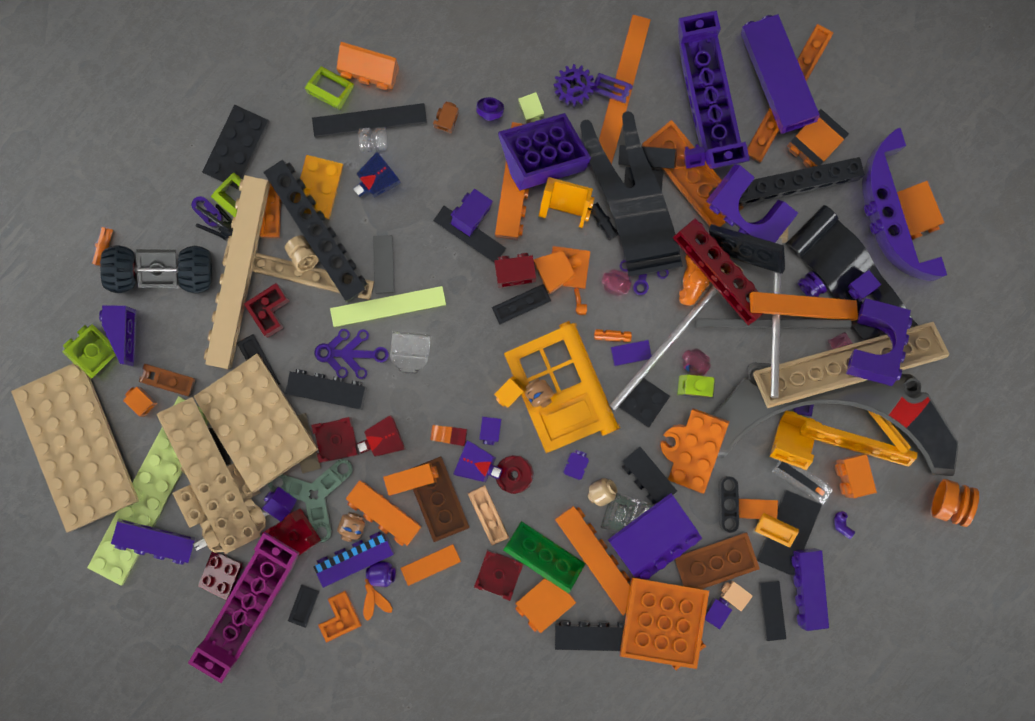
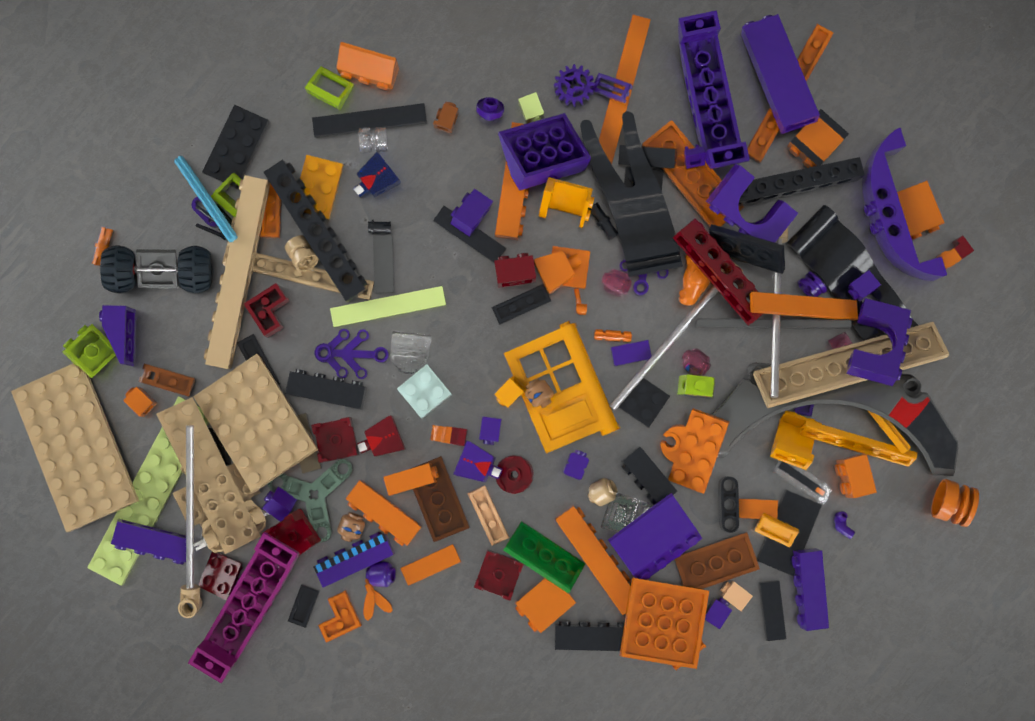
(190, 592): none -> flat silver piece
(206, 199): none -> medium azure axle
(379, 227): none -> black pin
(424, 391): none -> light aqua brick
(957, 253): none -> leg

